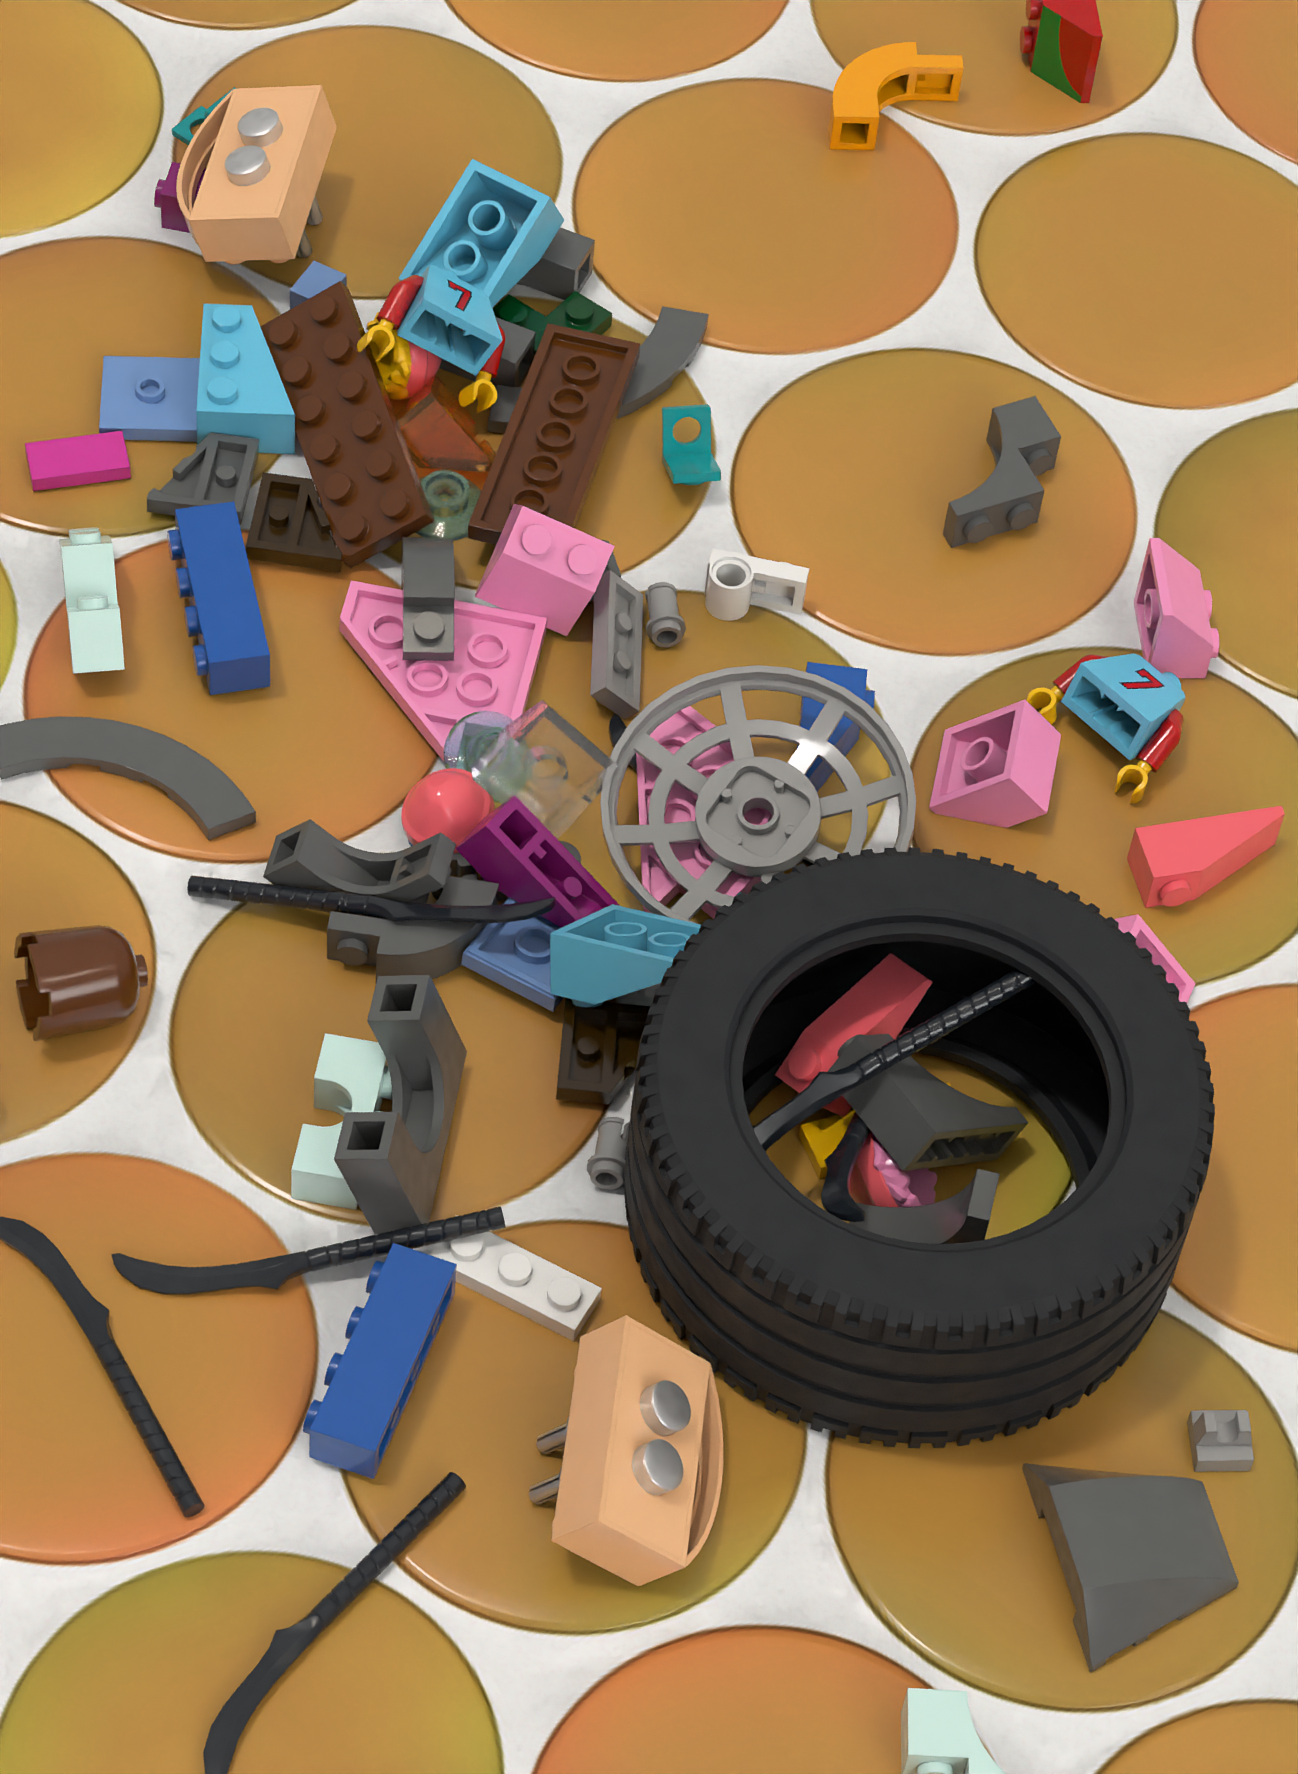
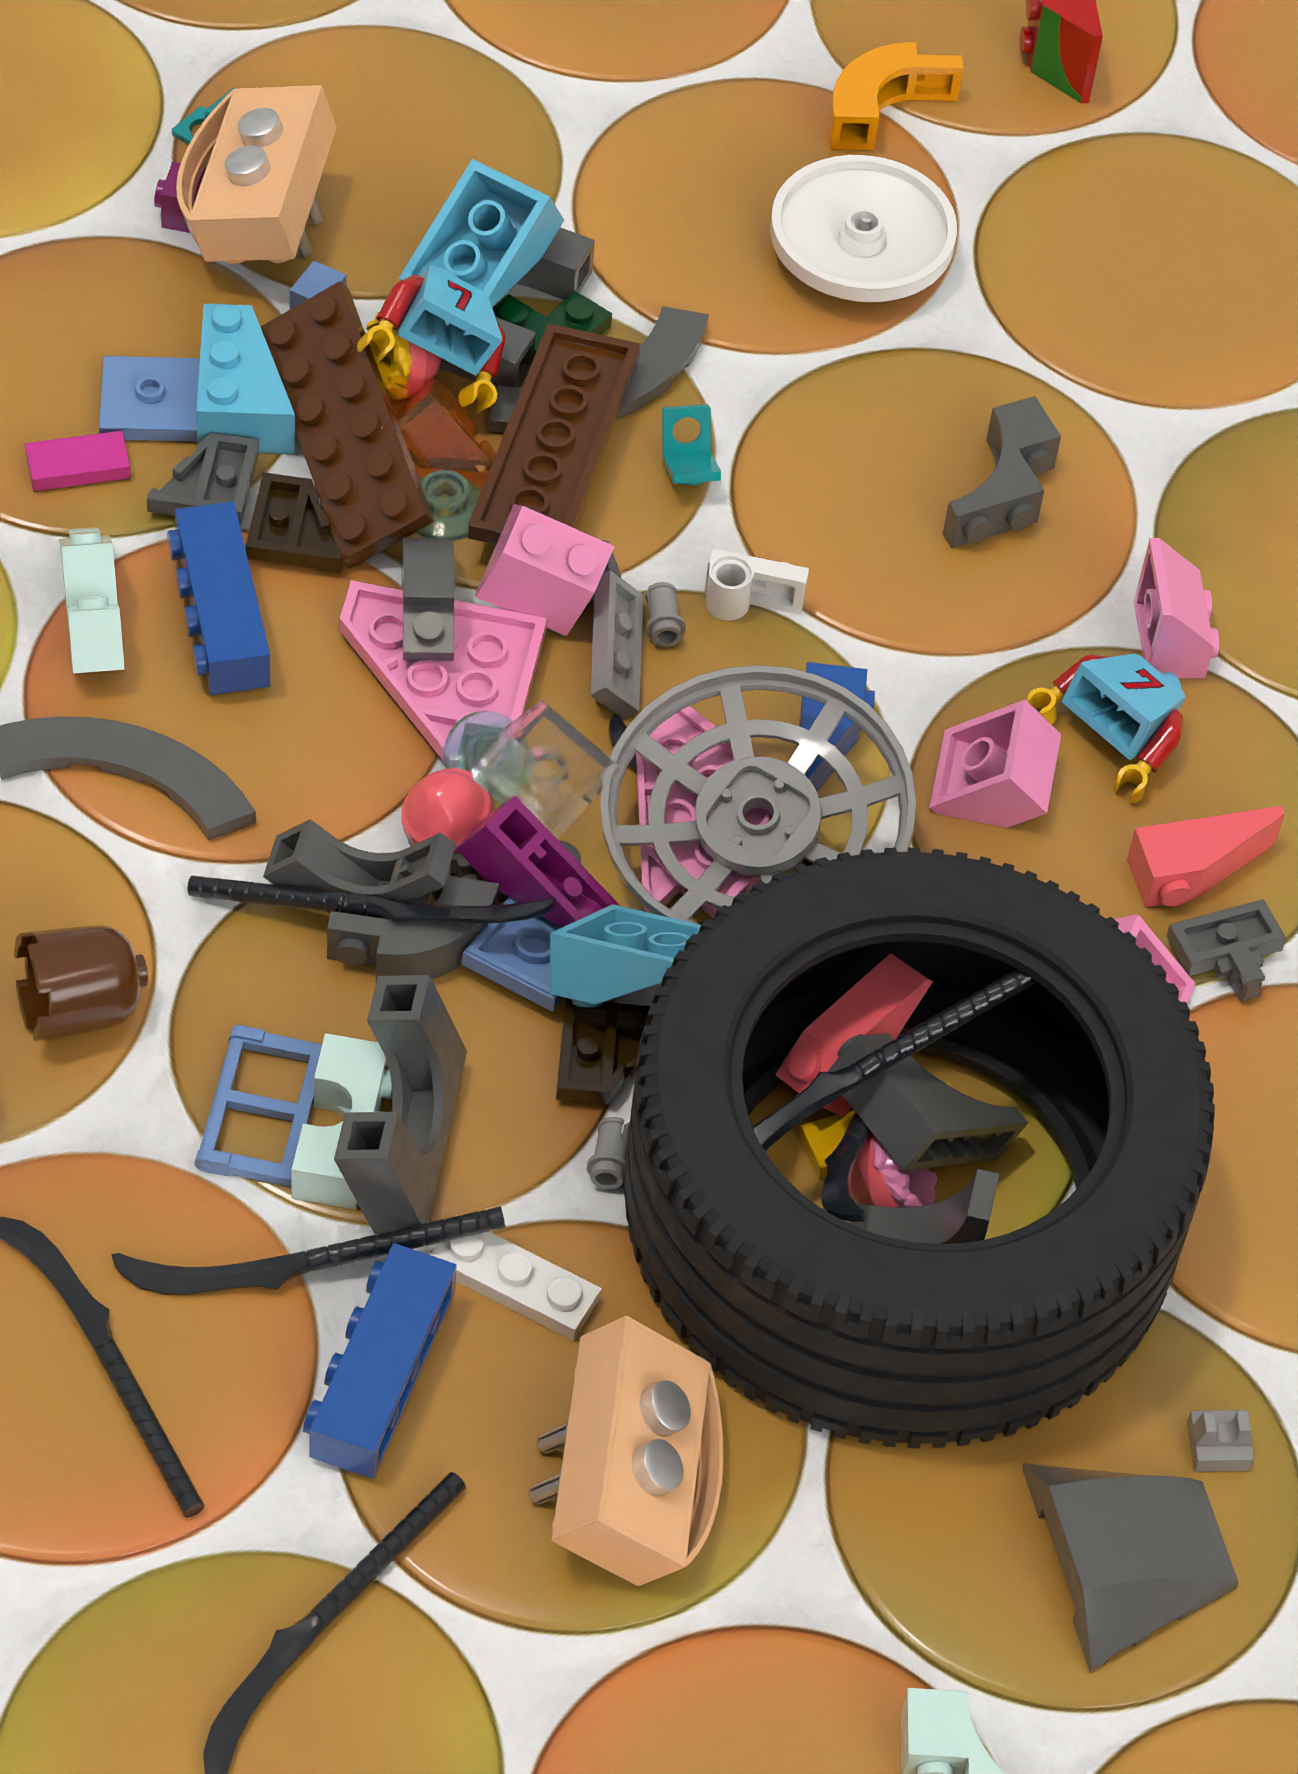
(226, 1163): none -> medium blue window
(863, 228): none -> white dish
(1230, 944): none -> dark grey hinge

